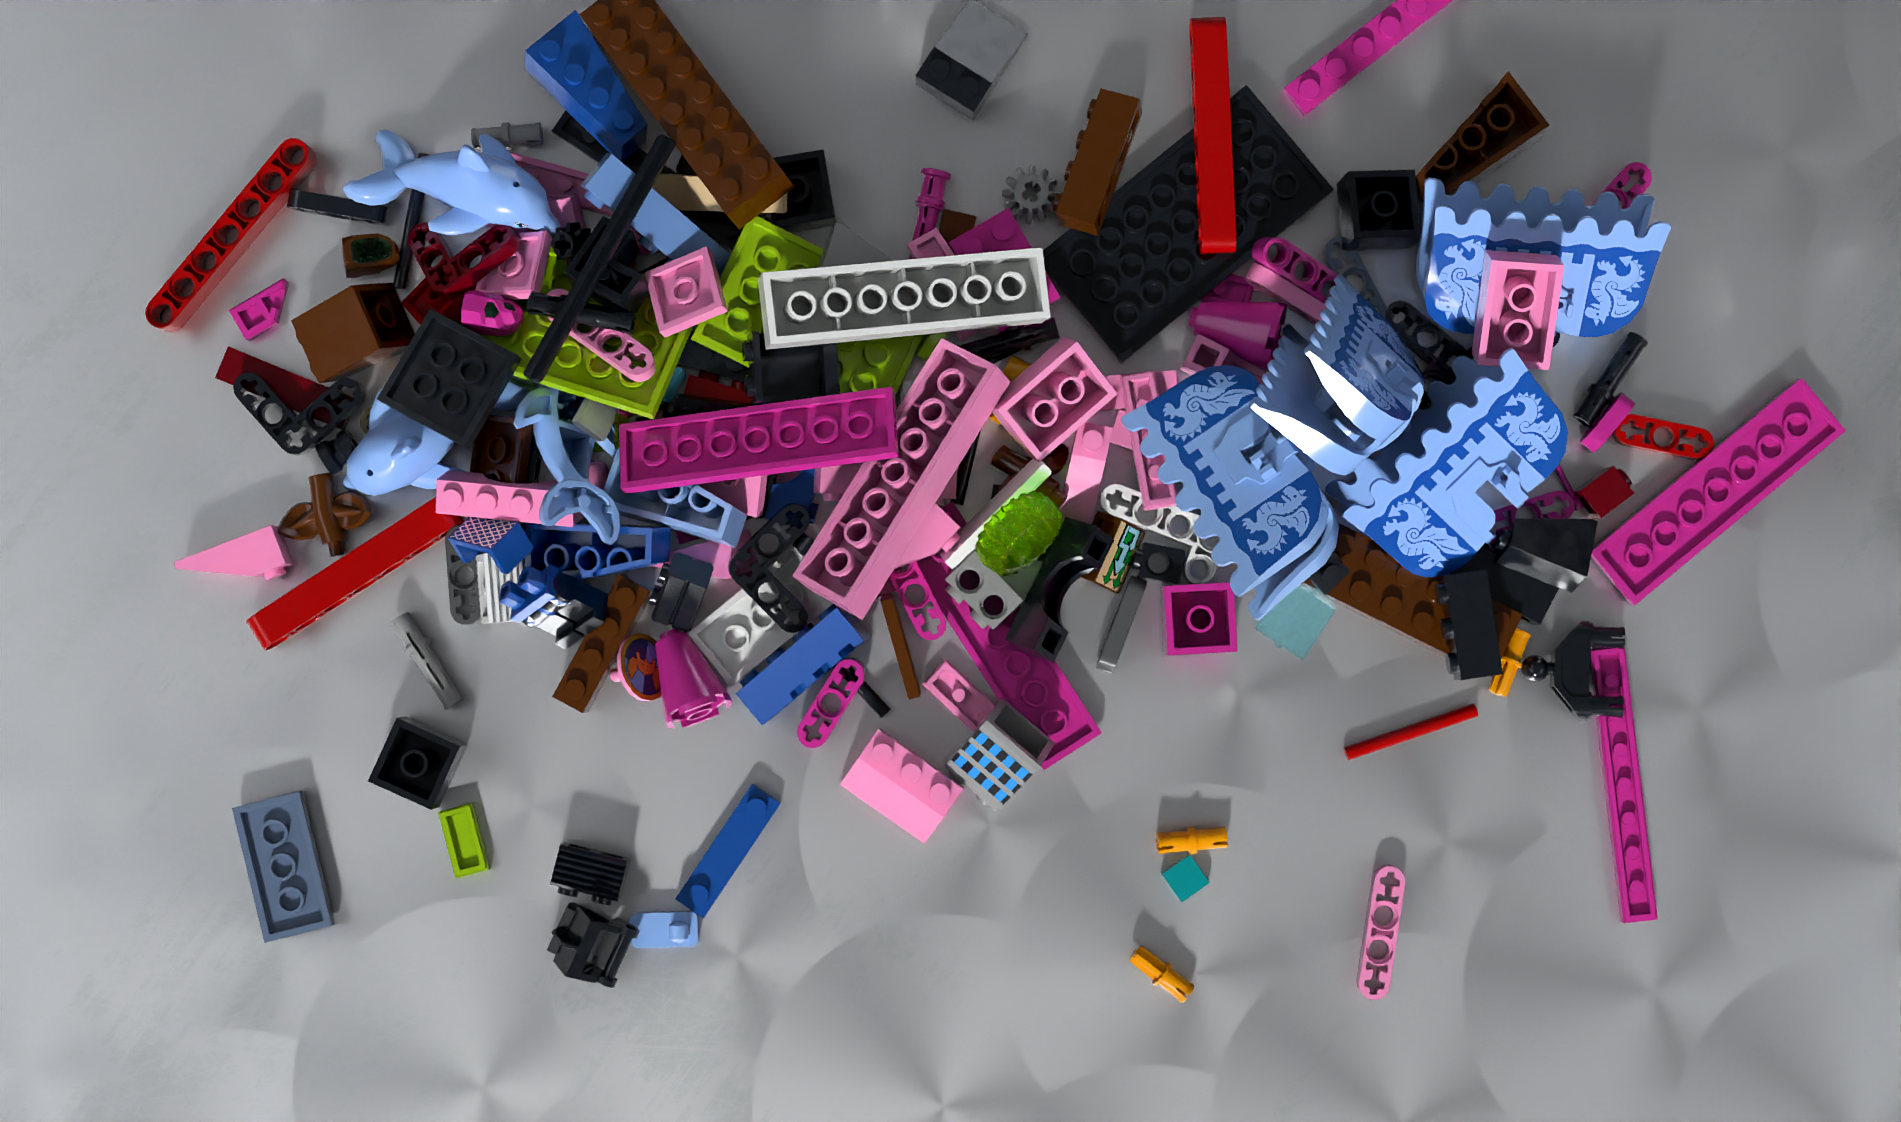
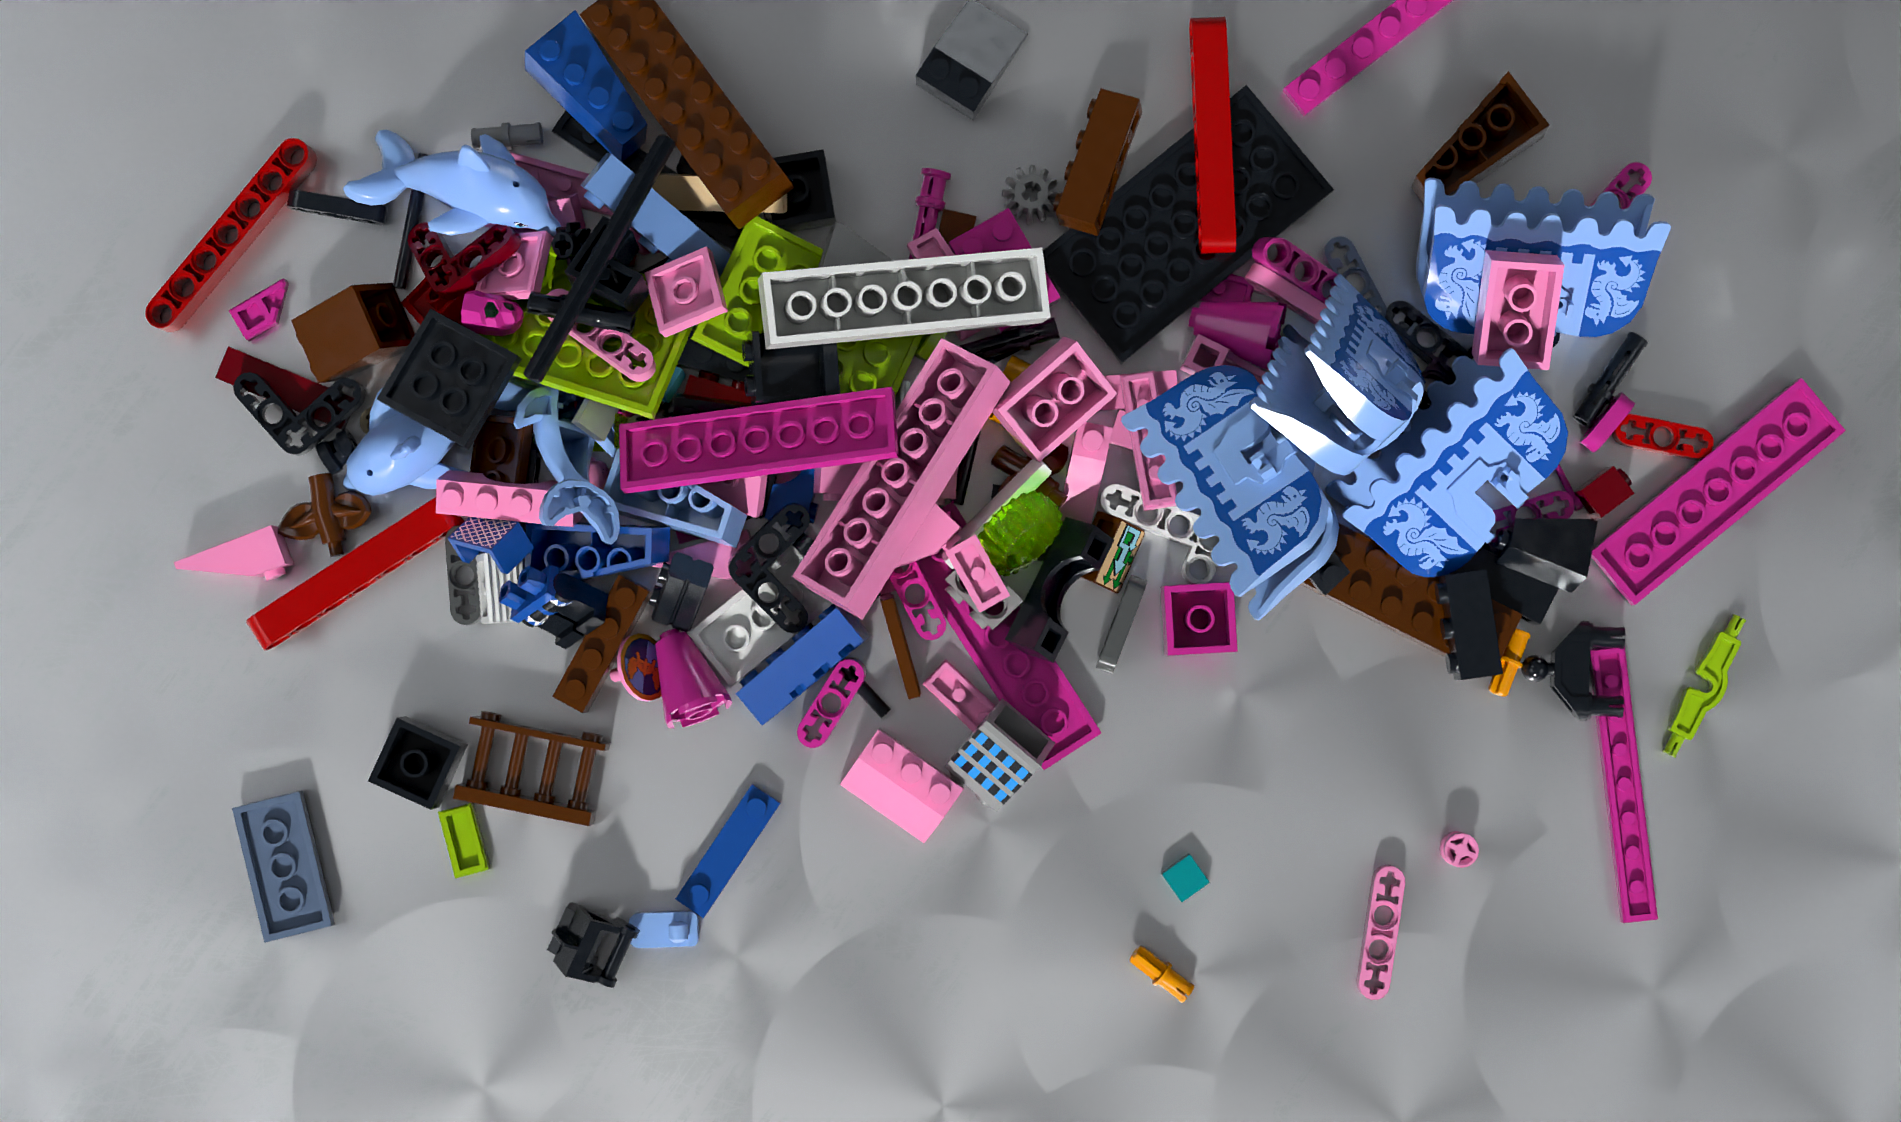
(368, 254): rock -> none
(403, 627): light grey pin -> none
(543, 801): none -> reddish brown fence
(590, 873): black brick -> none
(977, 573): none -> bright pink plate
(1174, 559): black brick -> none
(1191, 840): light orange pin -> none
(1296, 621): clear light blue piece -> none
(1378, 209): black brick -> none
(1410, 732): red piece -> none
(1465, 852): none -> bright pink wheel
(1712, 668): none -> lime piece

